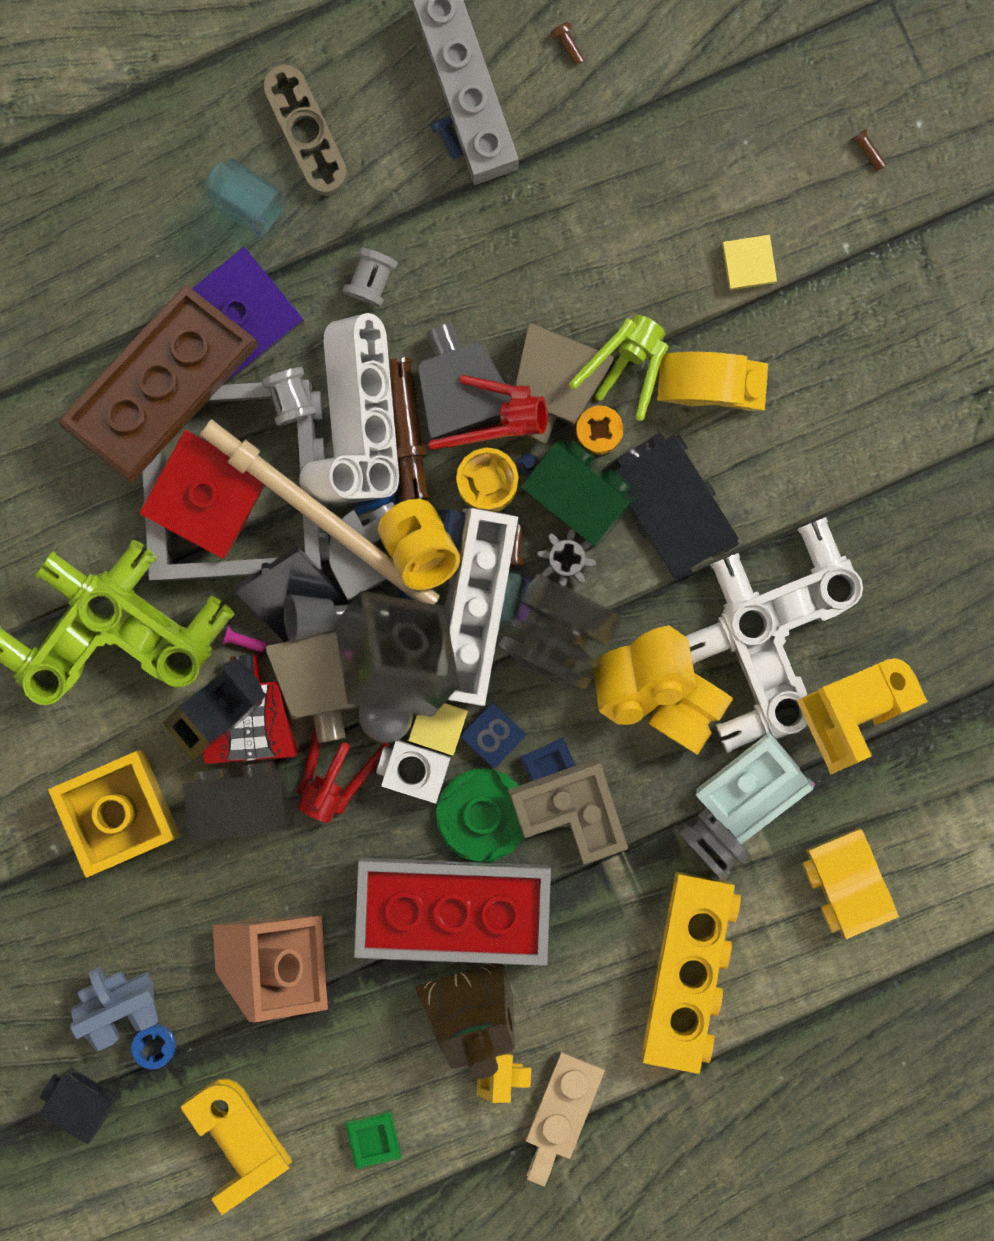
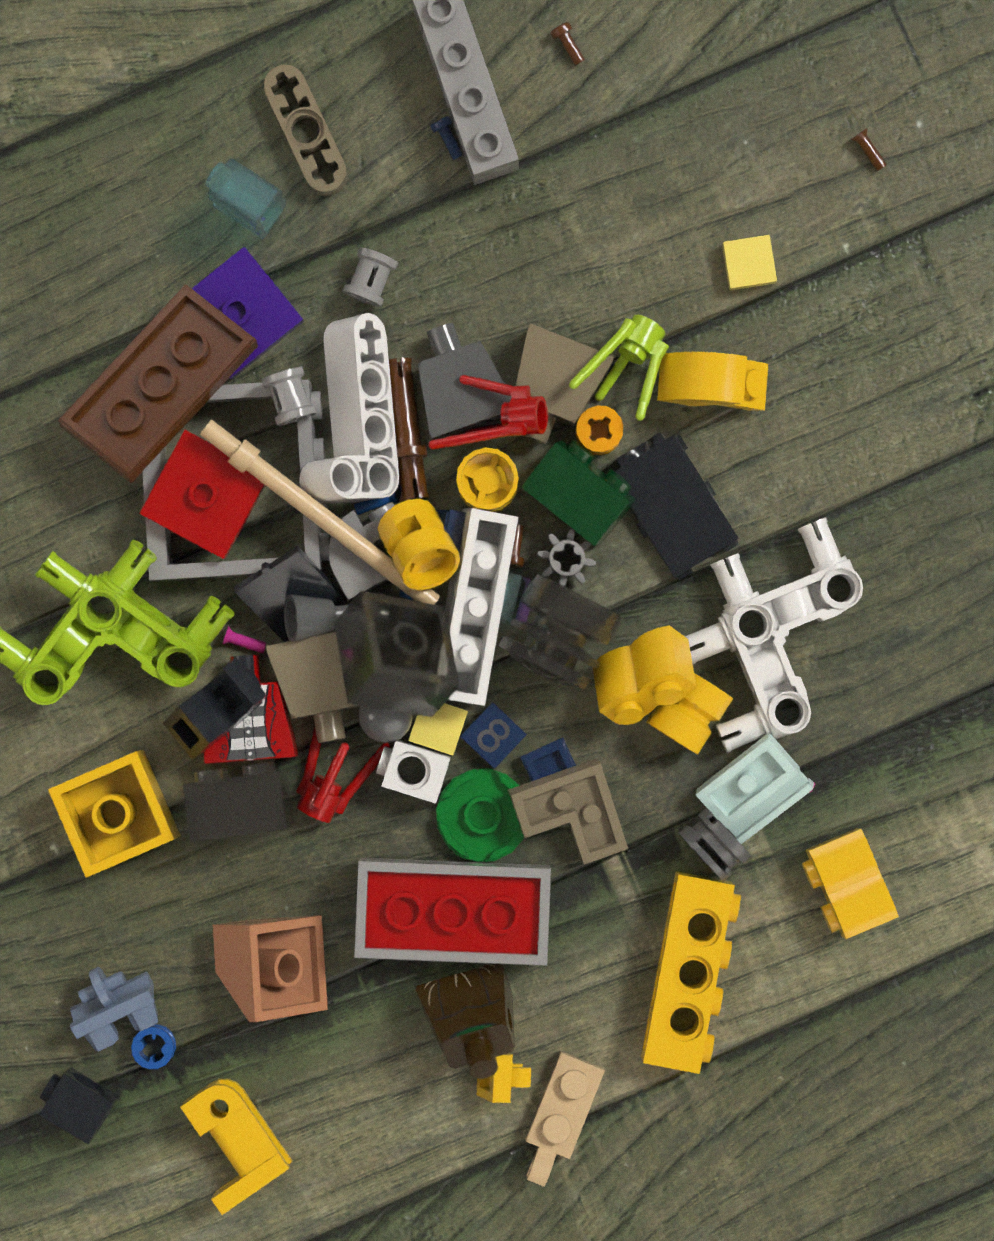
(373, 1139): green tile -> none
(527, 464): dark blue piece -> none
(841, 706): yellow piece -> none

